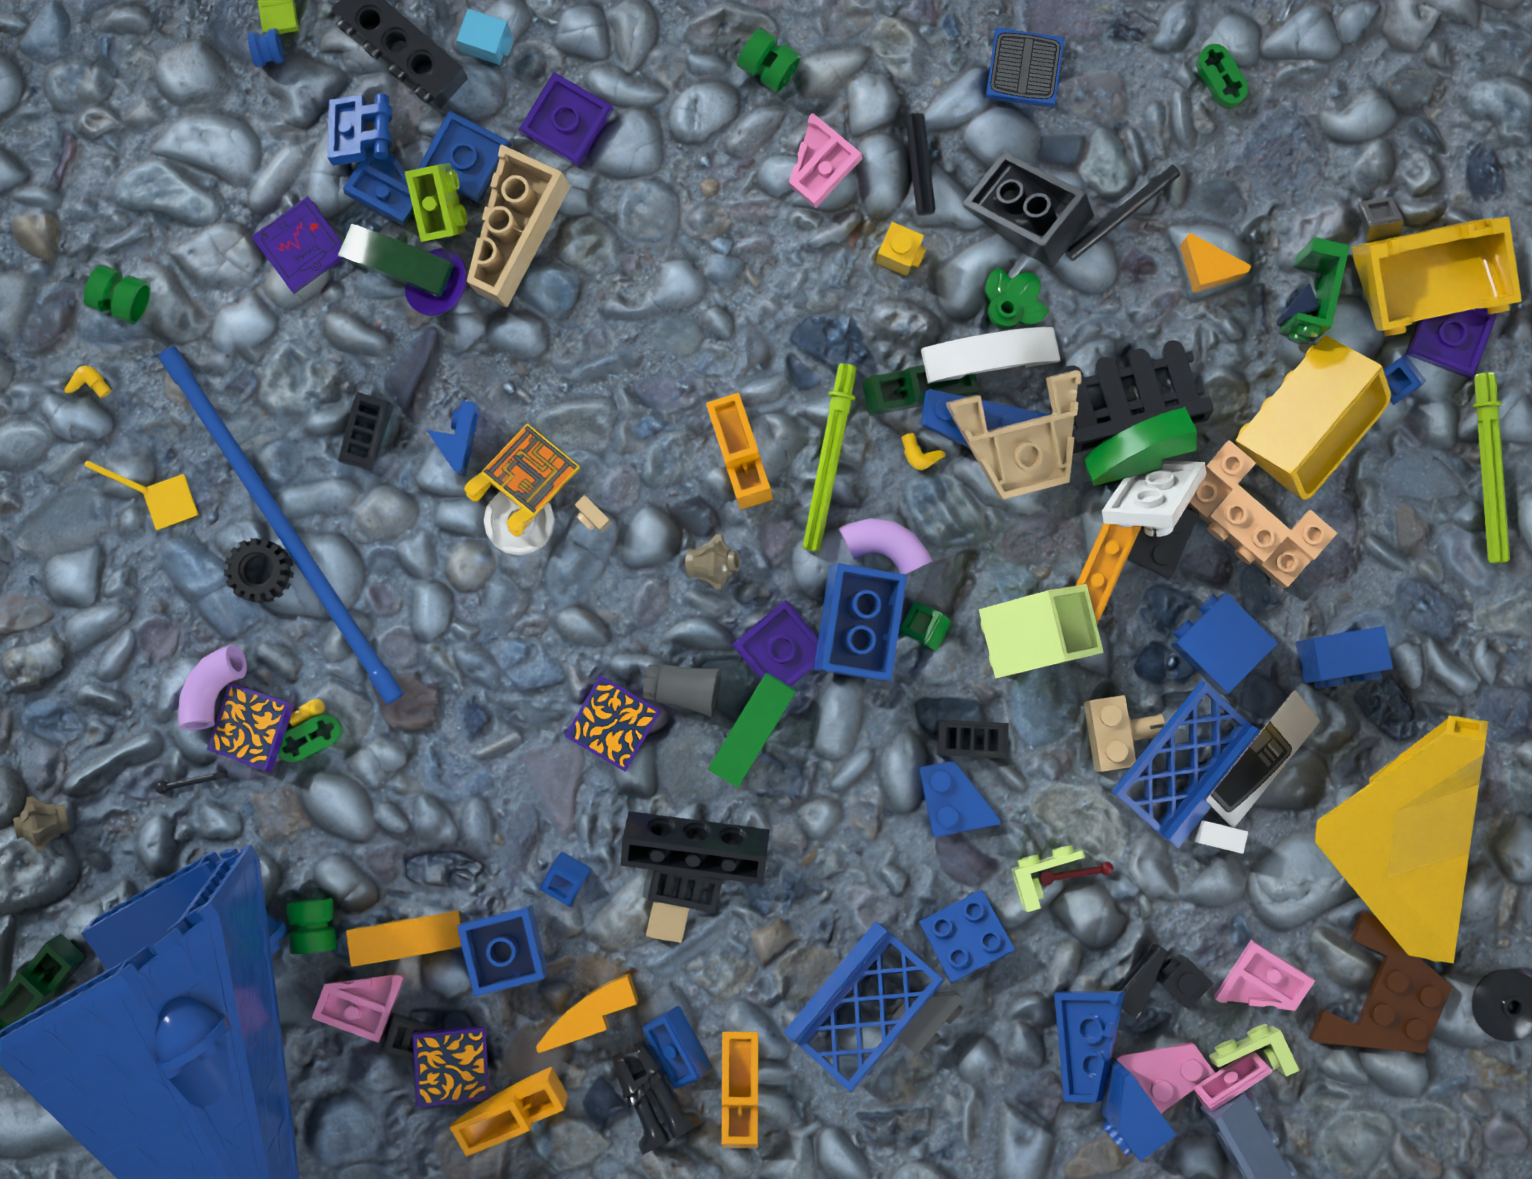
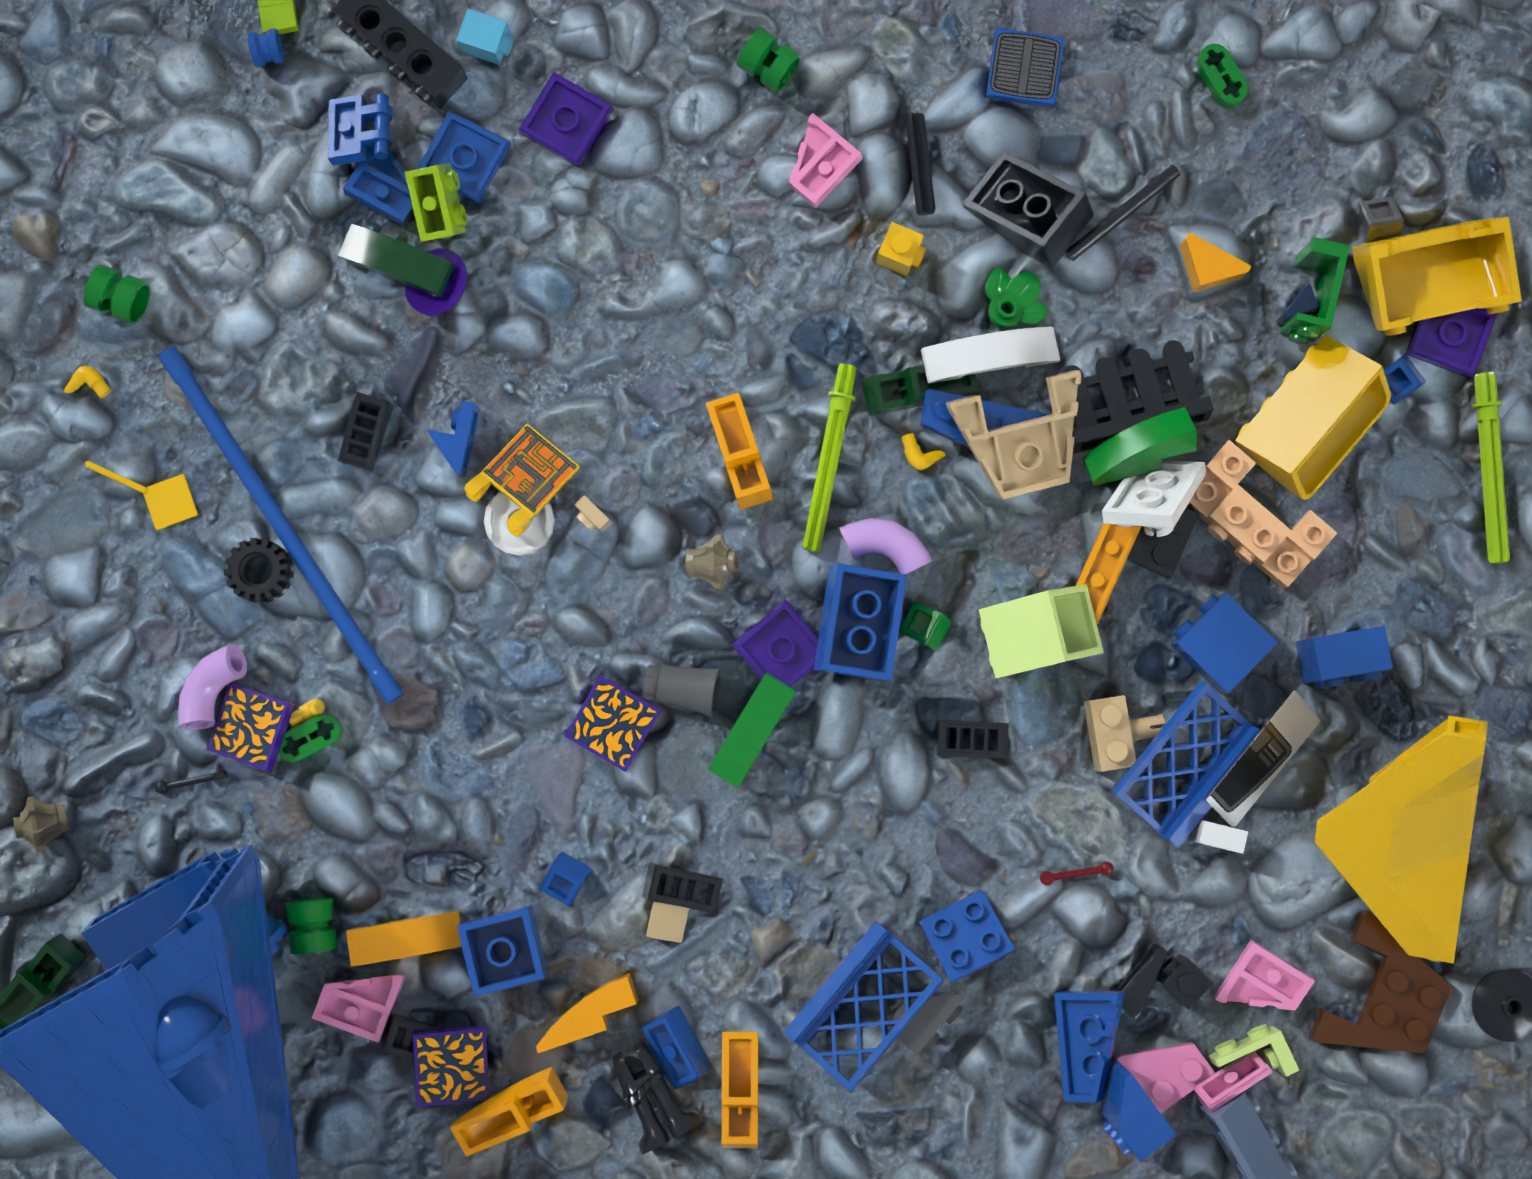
(299, 245): dark purple tile -> none
(514, 223): tan wedge -> none
(695, 847): black brick -> none
(953, 800): blue wing -> none
(1030, 889): yellowish green bracket -> none

